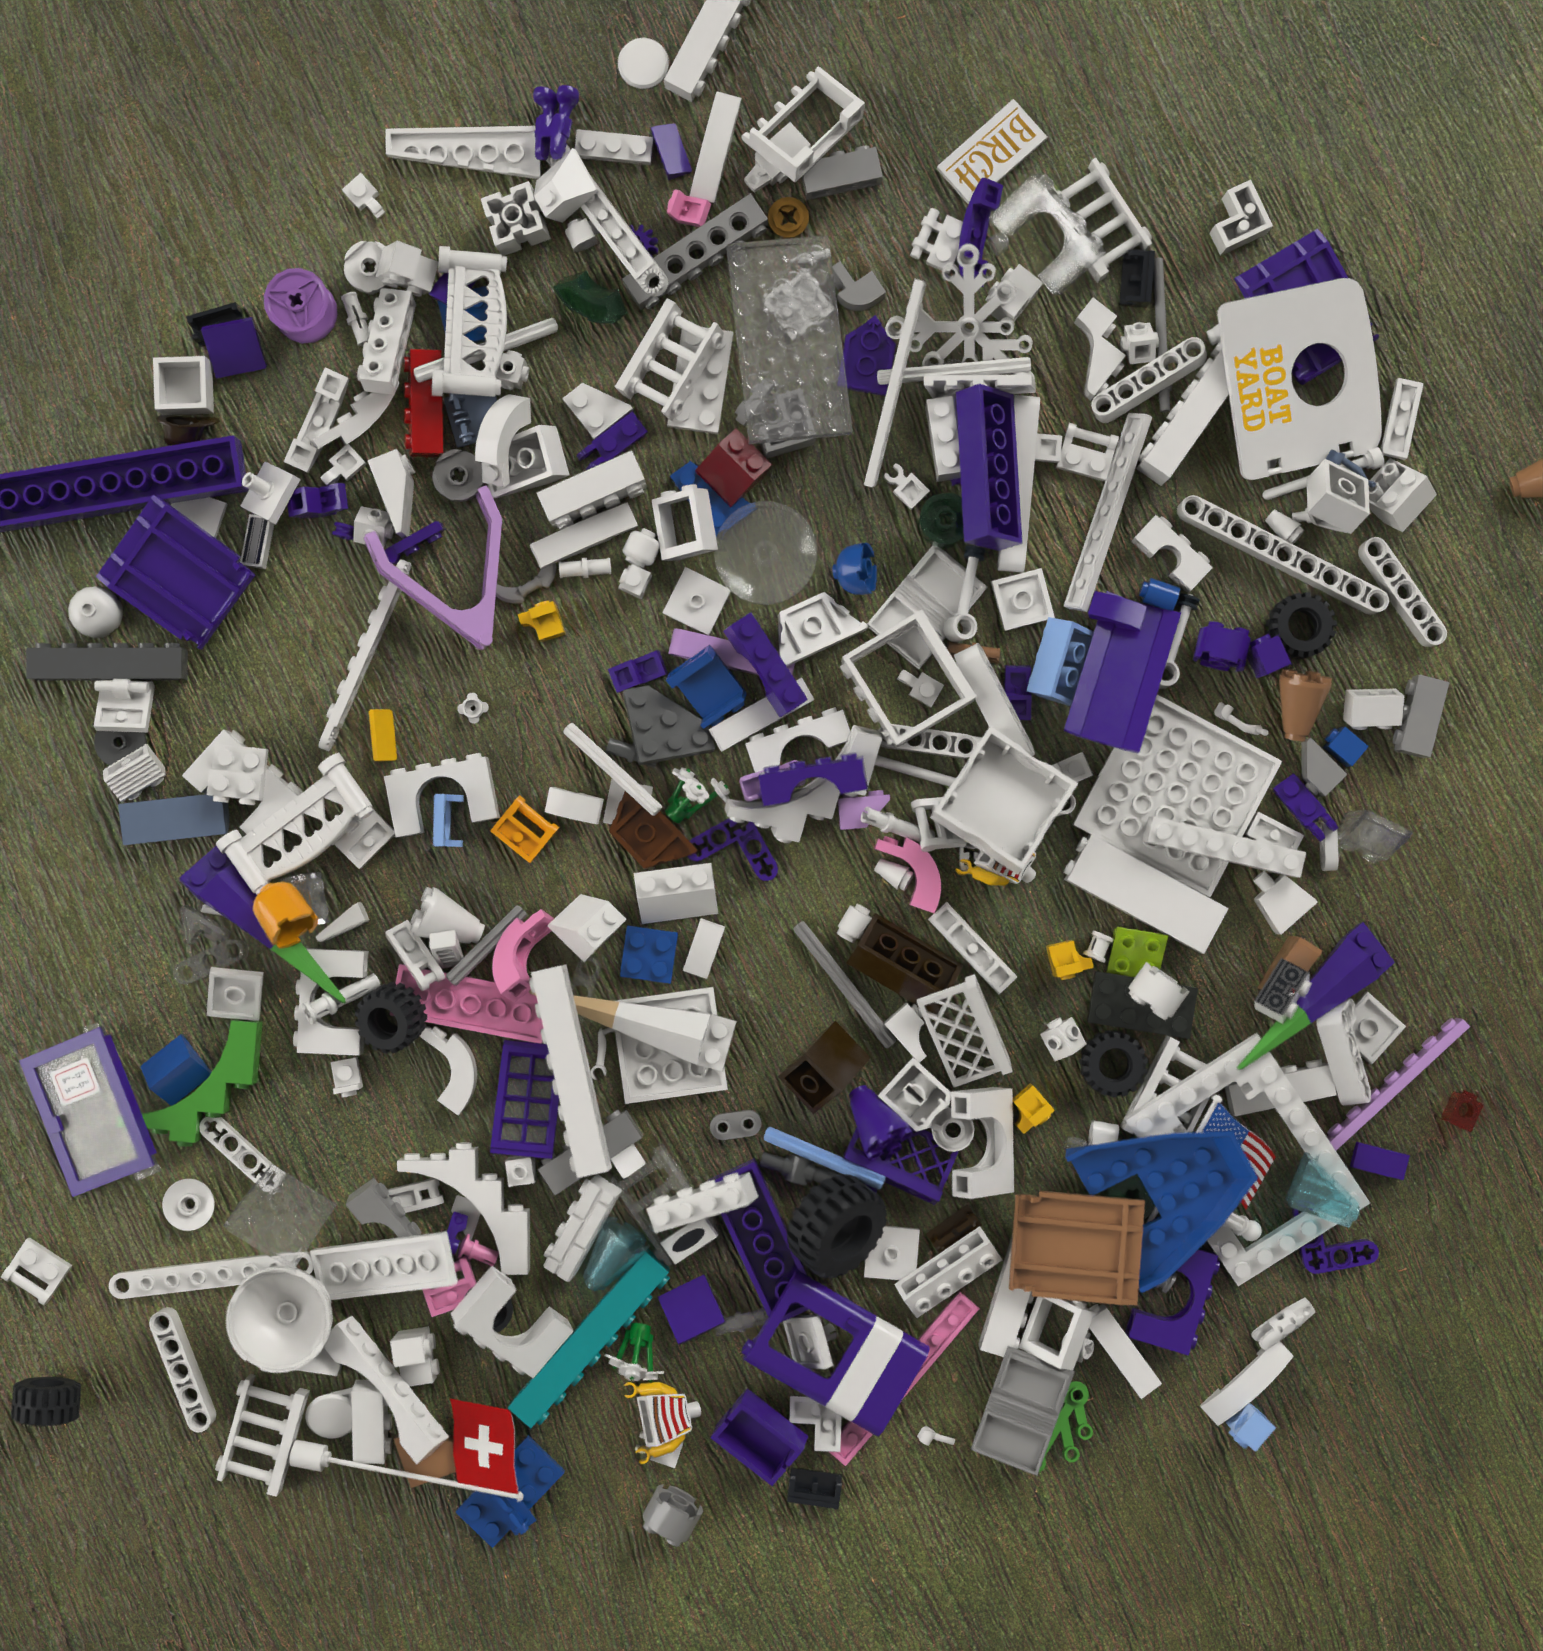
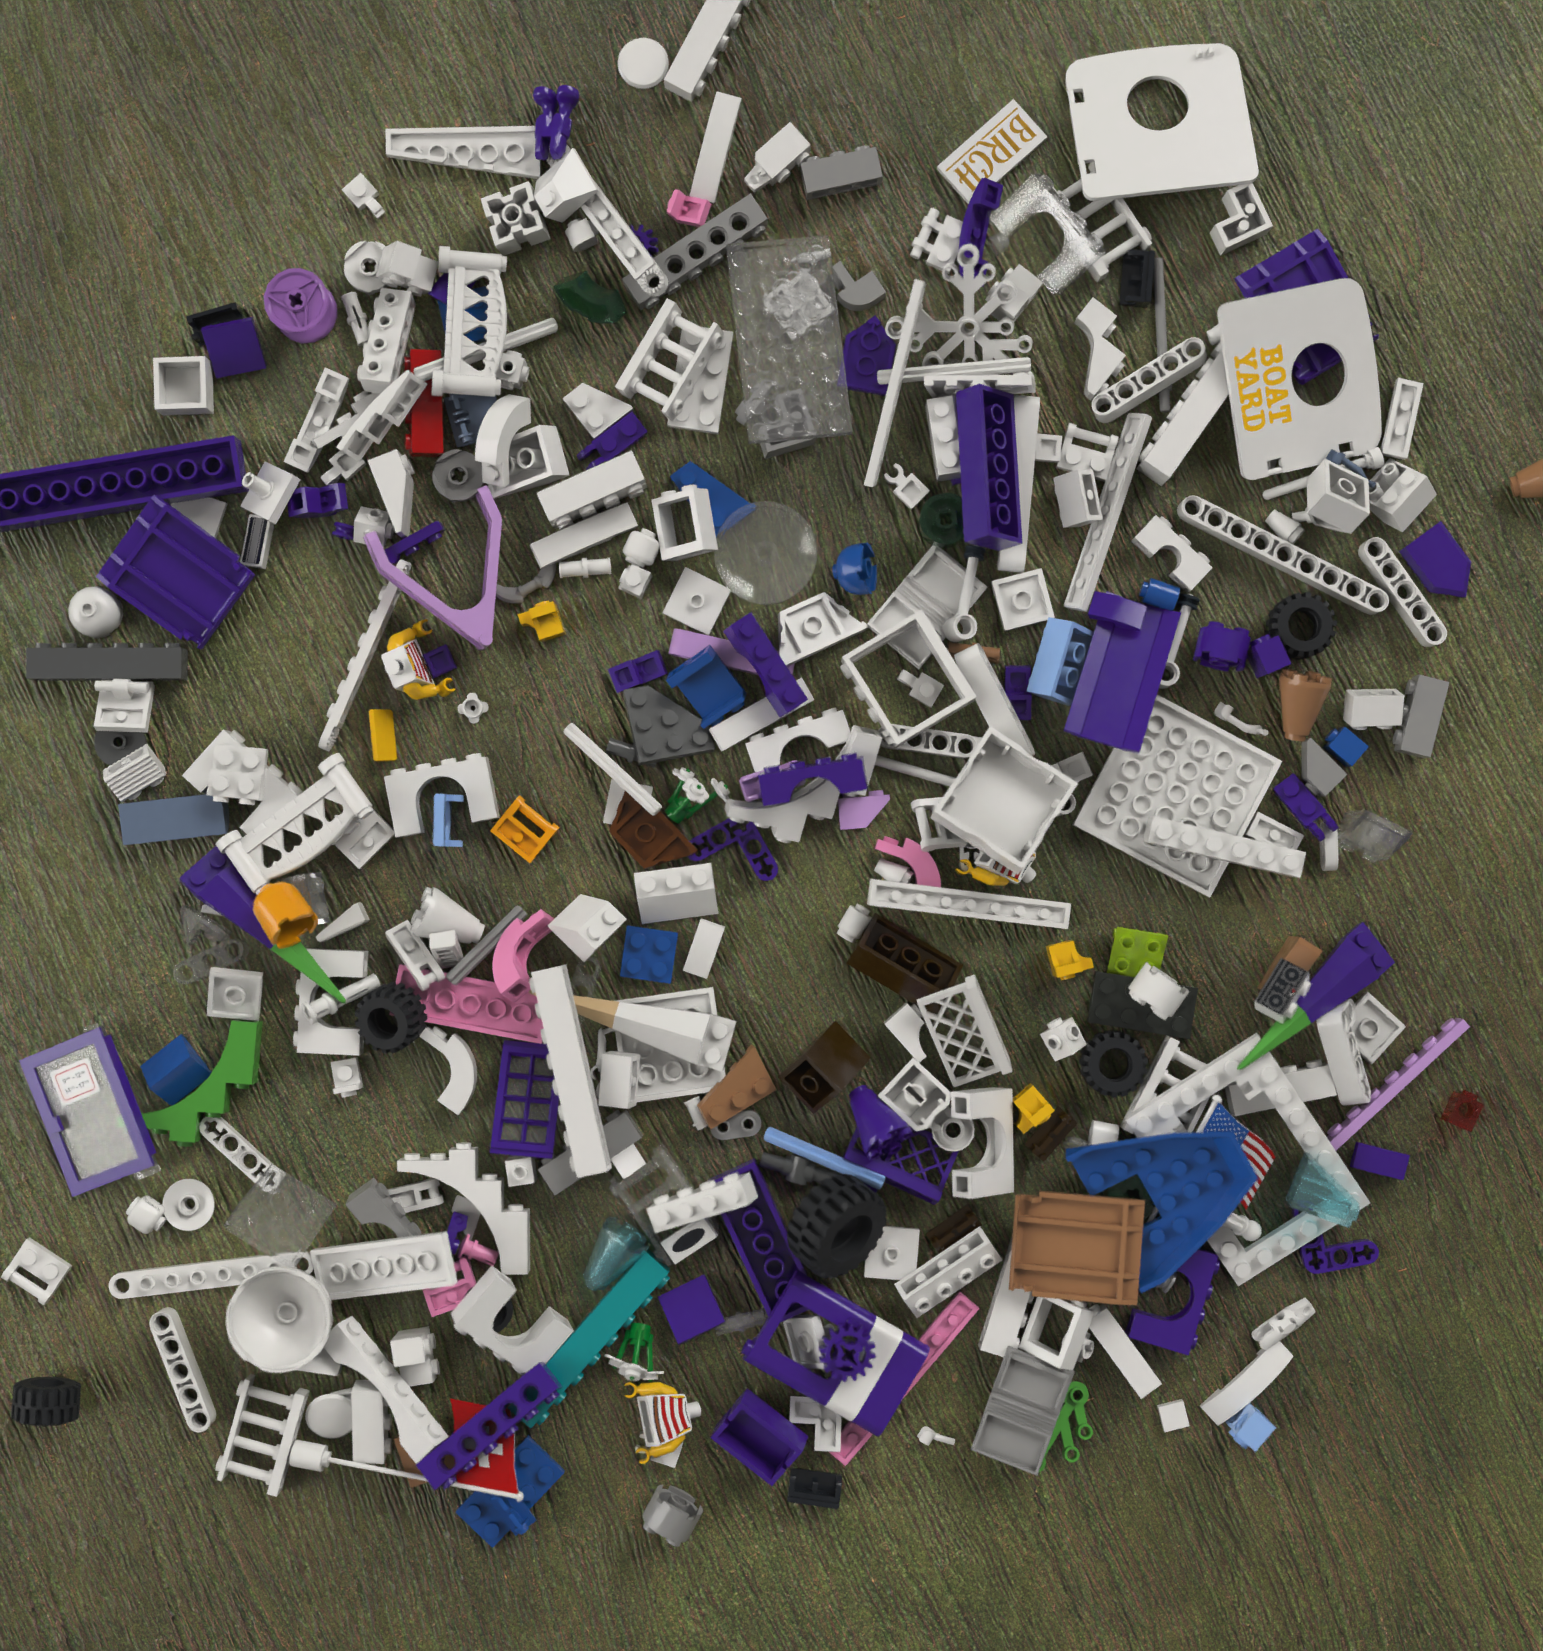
(146, 1214): none -> white head
(184, 429): dark brown piece -> none
(379, 416): none -> white slope
(408, 667): none -> torso
(433, 1464): none -> dark purple brick
(440, 661): none -> dark purple tile
(574, 805): white slope -> none
(582, 1227): white brick -> none
(614, 147): white plate -> none
(618, 1079): none -> white brick
(671, 150): slope -> none
(695, 1113): none -> white pin
(733, 467): dark red slope -> none
(739, 1089): none -> medium nougat wing
(788, 205): pearl gold gear -> none
(807, 157): white hinge -> none
(839, 1358): none -> dark purple gear
(844, 984): light grey axle -> none
(889, 823): white pin -> none
(968, 903): none -> white plate
(972, 948): white plate -> none
(1050, 1134): none -> dark brown hinge
(1077, 498): none -> white brick
(1098, 946): white bush -> none
(1139, 342): white brick -> none
(1145, 893): white brick -> none
(1173, 1415): none -> white tile
(1201, 152): none -> white door
(1281, 901): white torso -> none
(1439, 562): none -> dark purple tile

